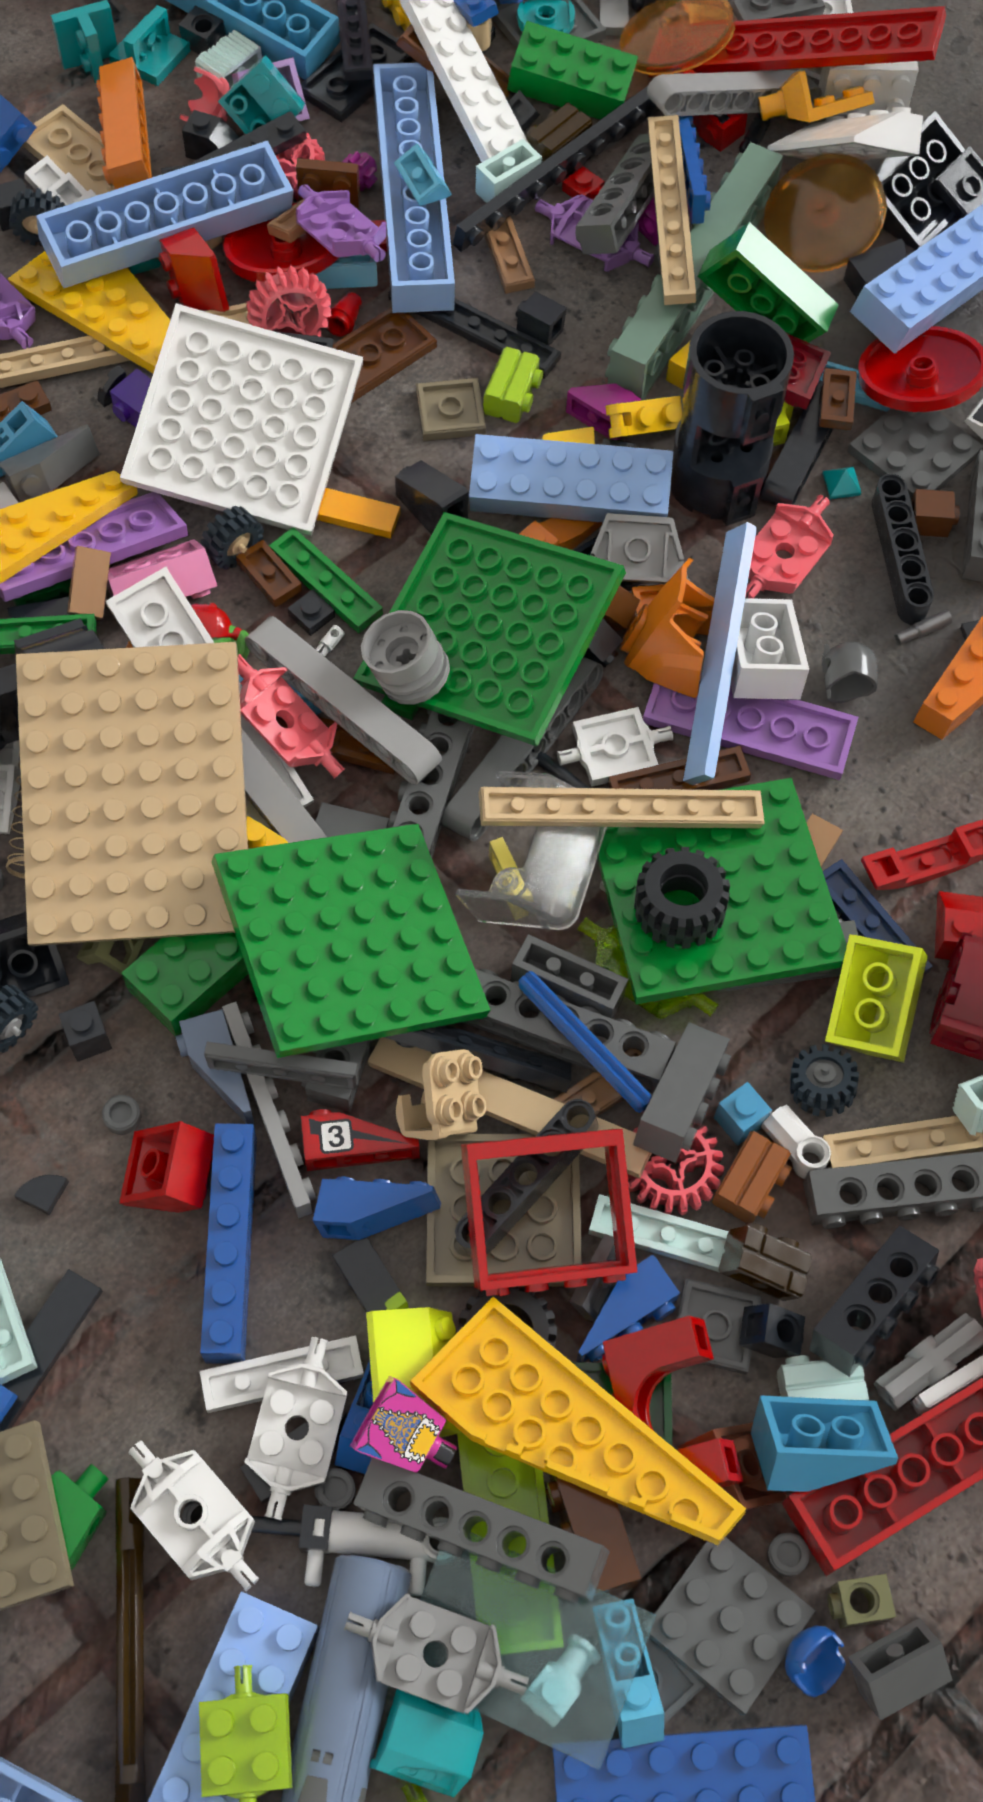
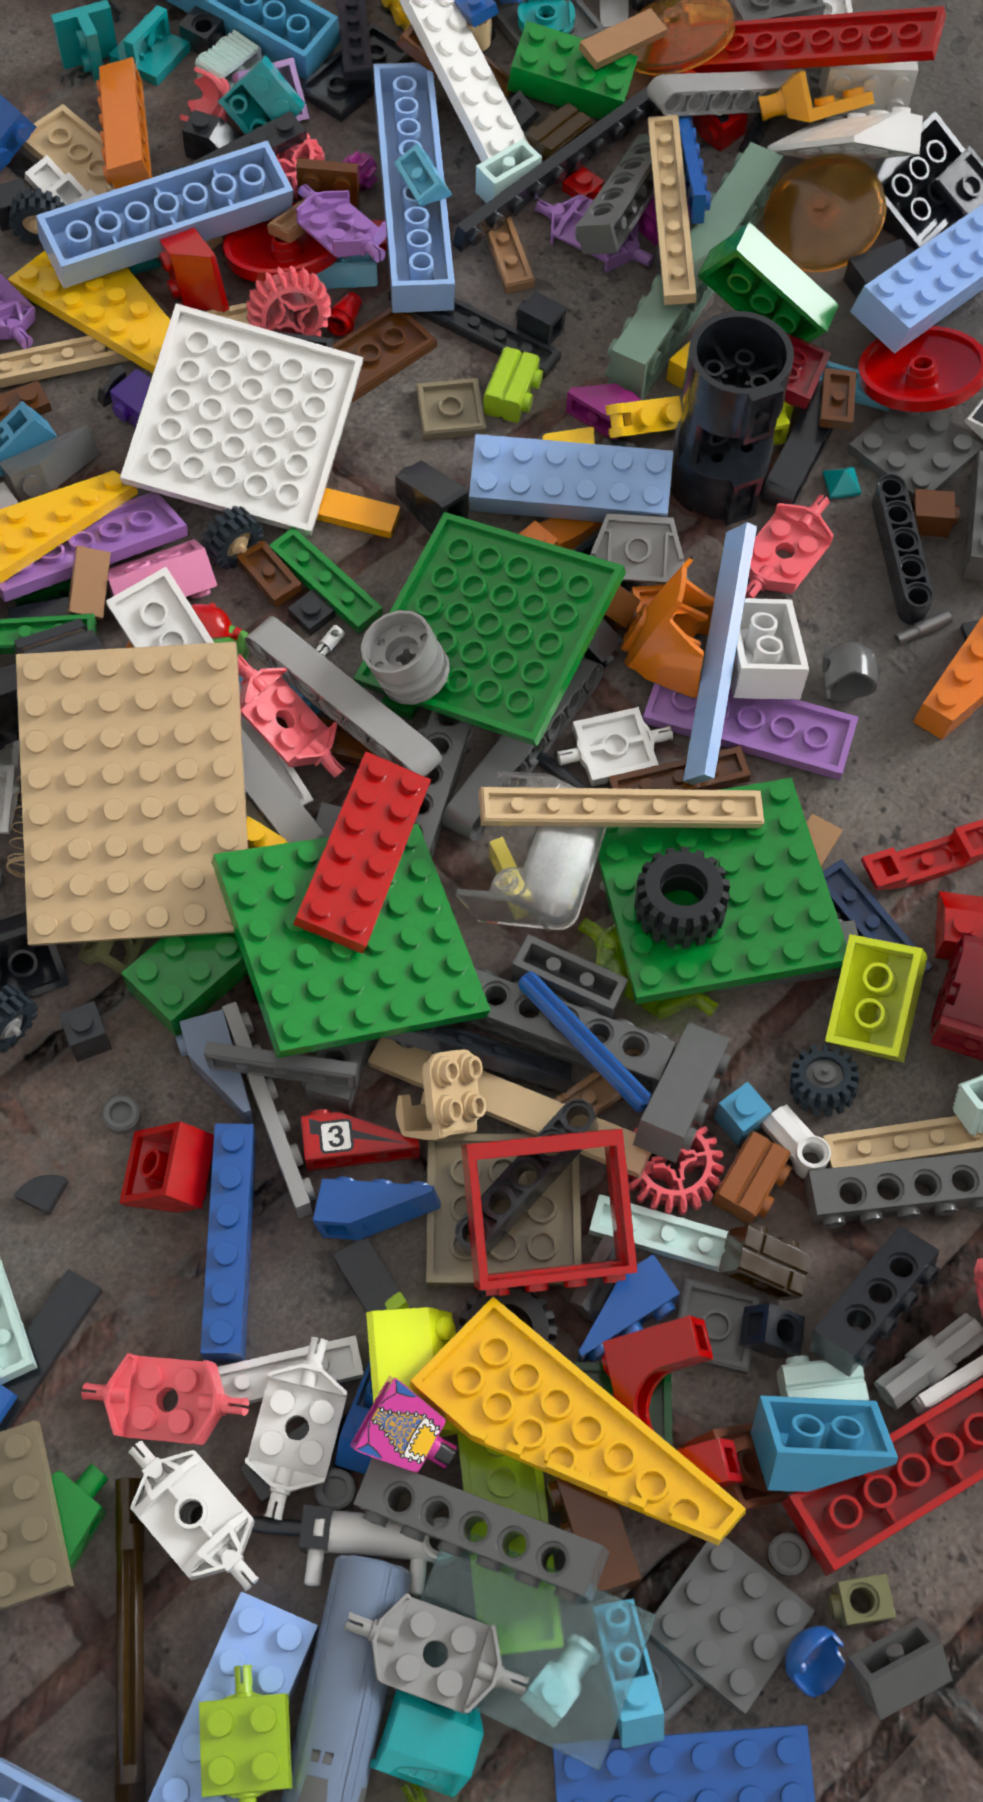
(137, 1394): none -> coral plate
(362, 853): none -> red plate
(622, 38): none -> medium nougat tile

